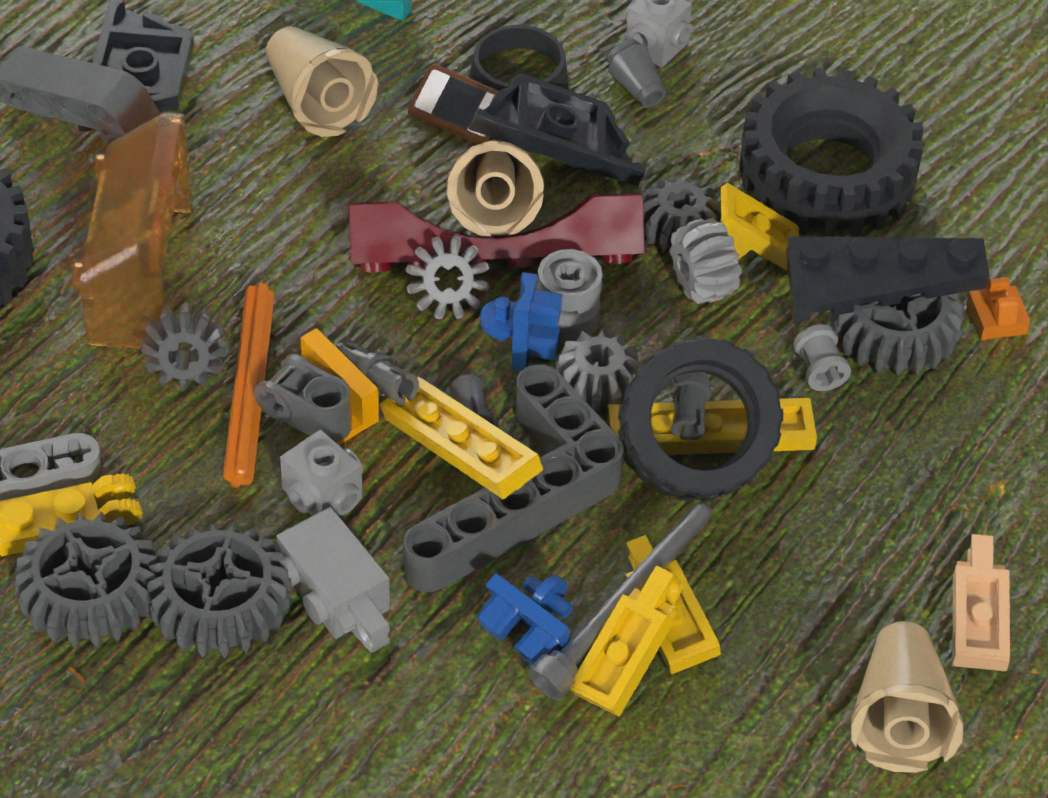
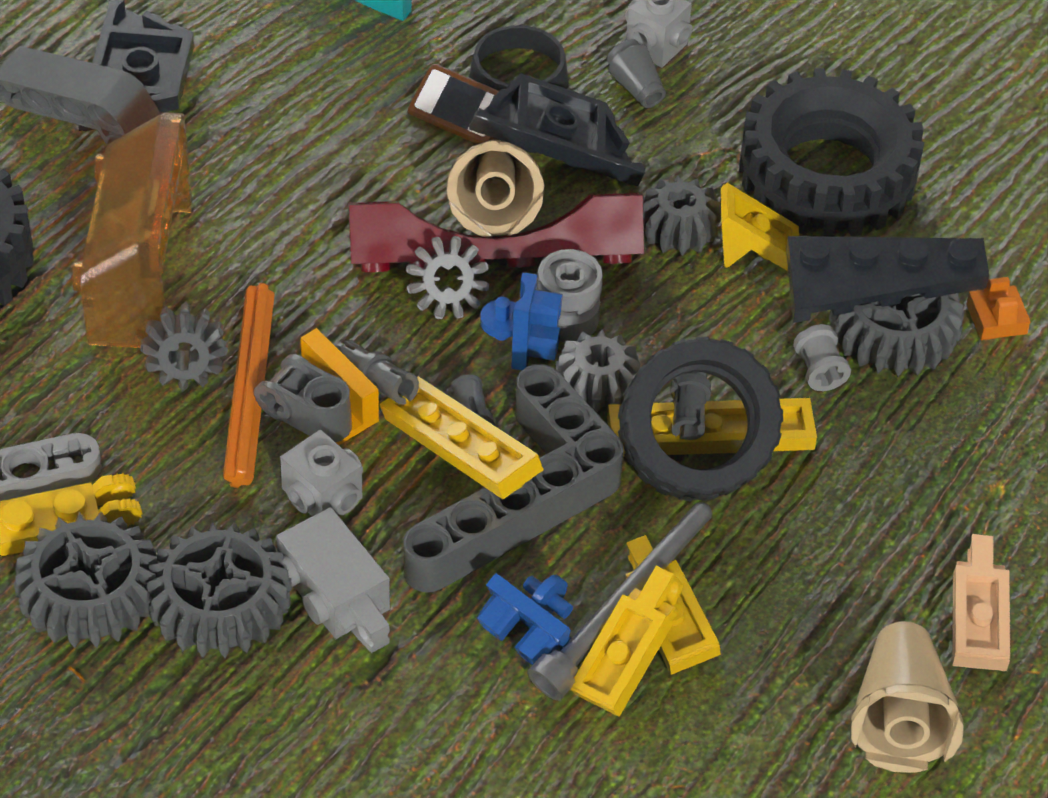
(321, 80): tan cone -> none
(705, 260): light grey gear -> none

